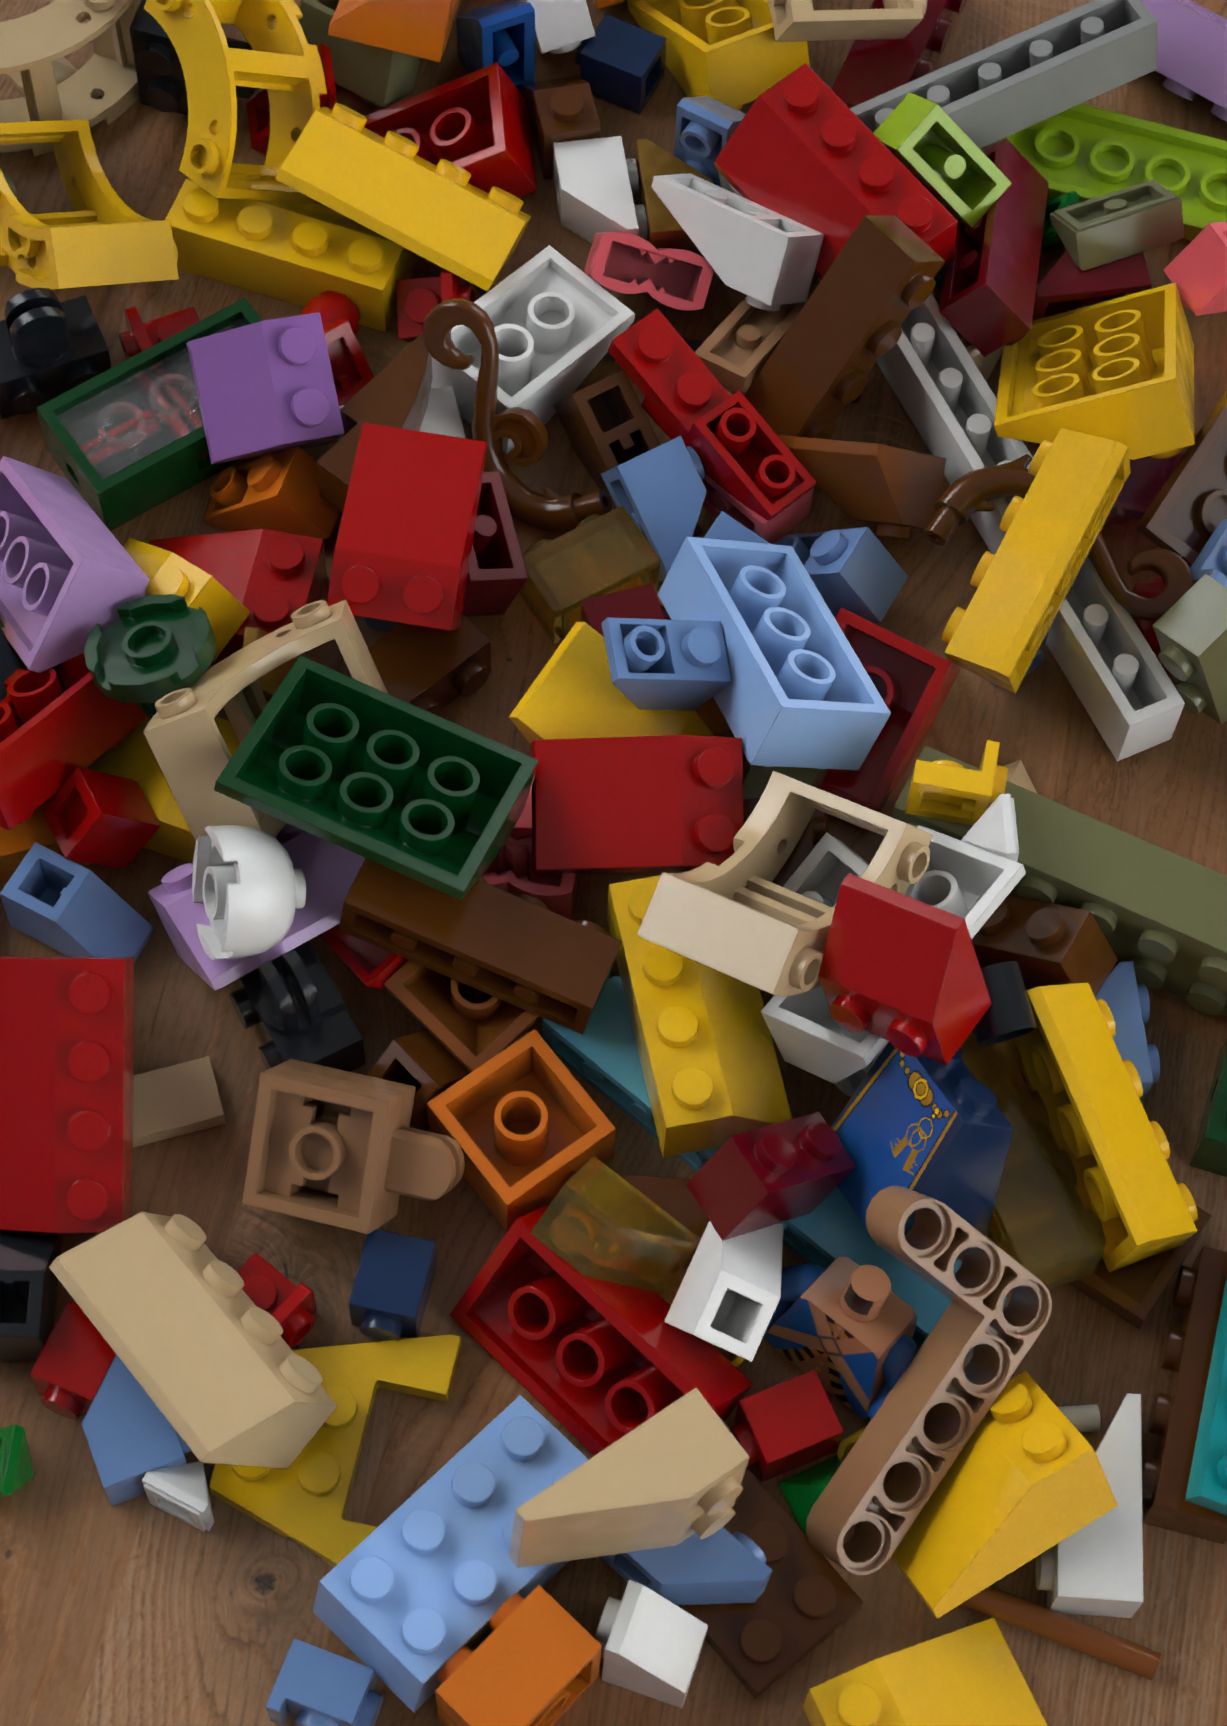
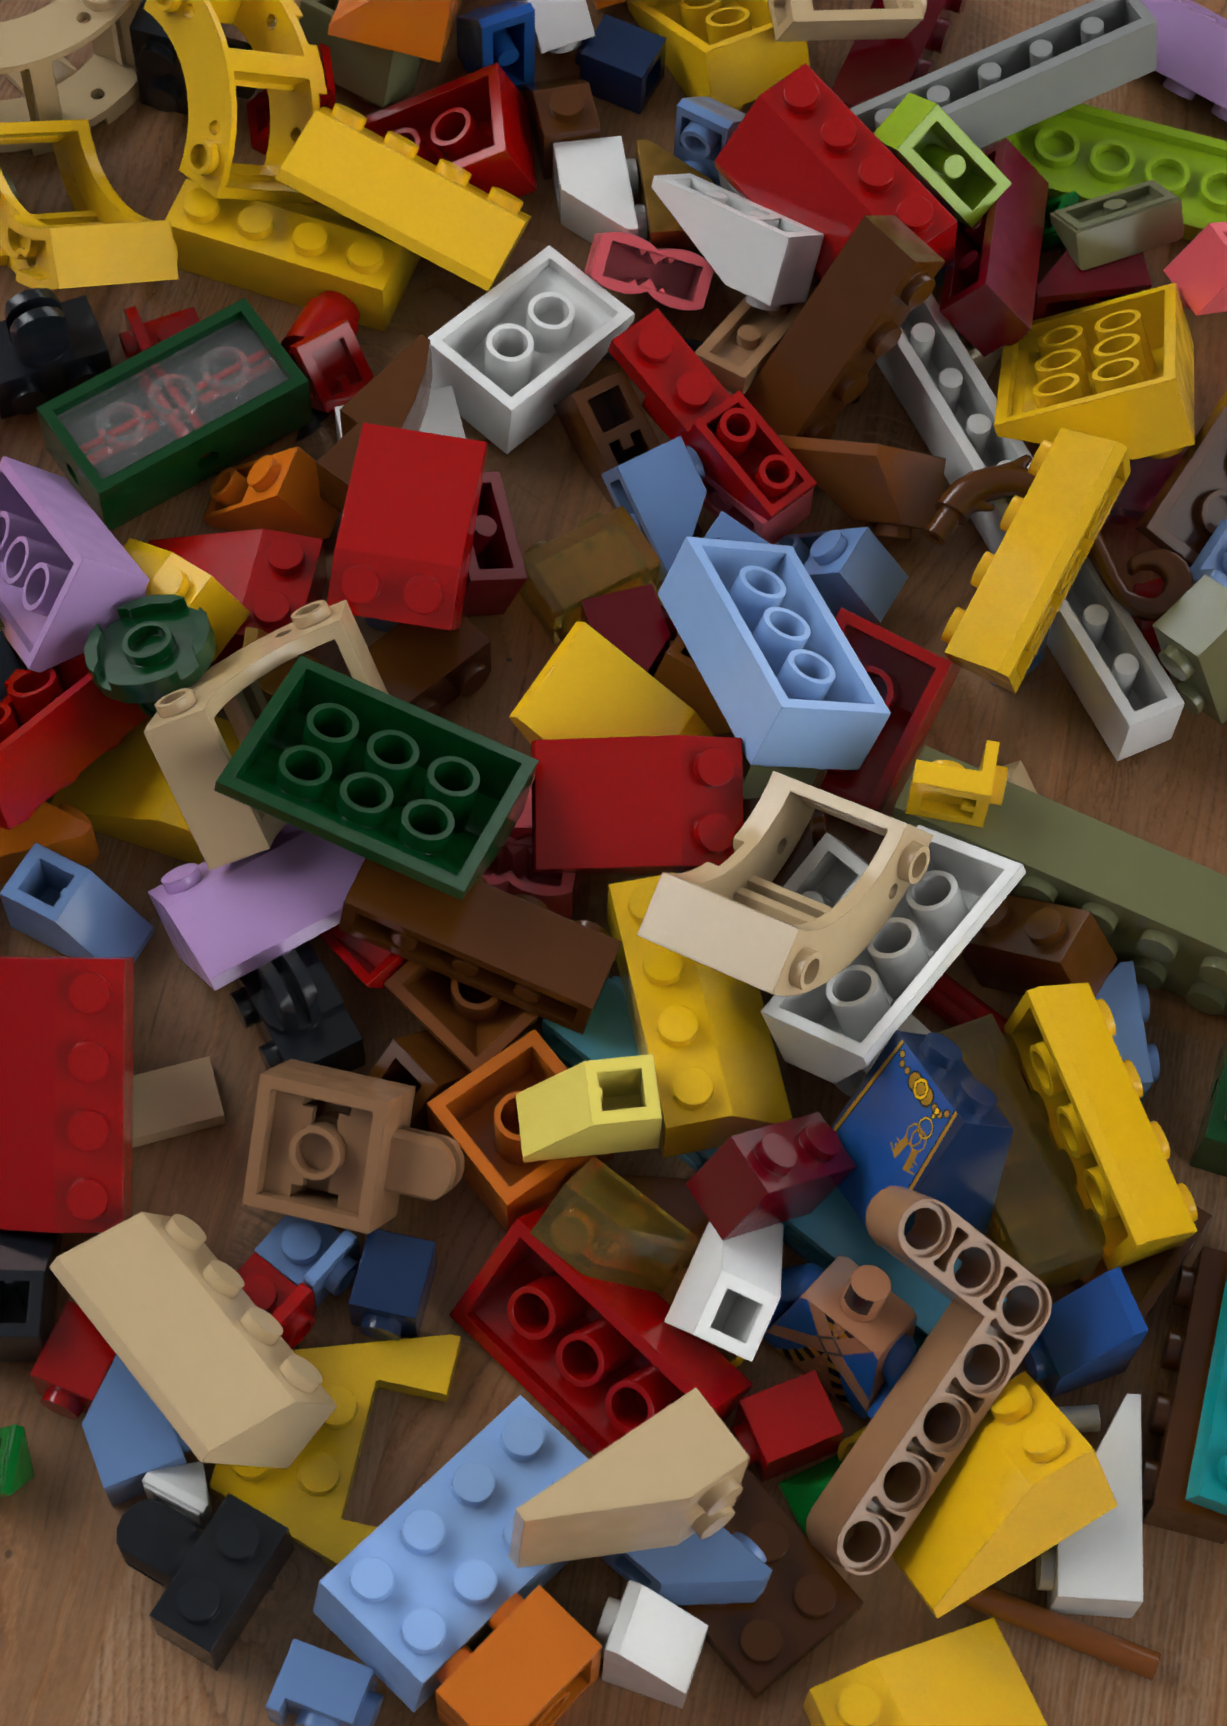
(100, 818): red panel -> none
(209, 1573): none -> black brick
(245, 891): white cylinder -> none
(266, 388): medium lavender slope -> none
(312, 1255): none -> medium blue bracket
(420, 295): red bracket -> none
(520, 425): reddish brown plant -> none
(591, 1110): none -> light yellow slope
(666, 661): medium blue slope -> none
(902, 971): red slope -> none
(996, 829): white slope -> none
(1010, 1010): black axle -> none
(1087, 1336): none -> blue slope

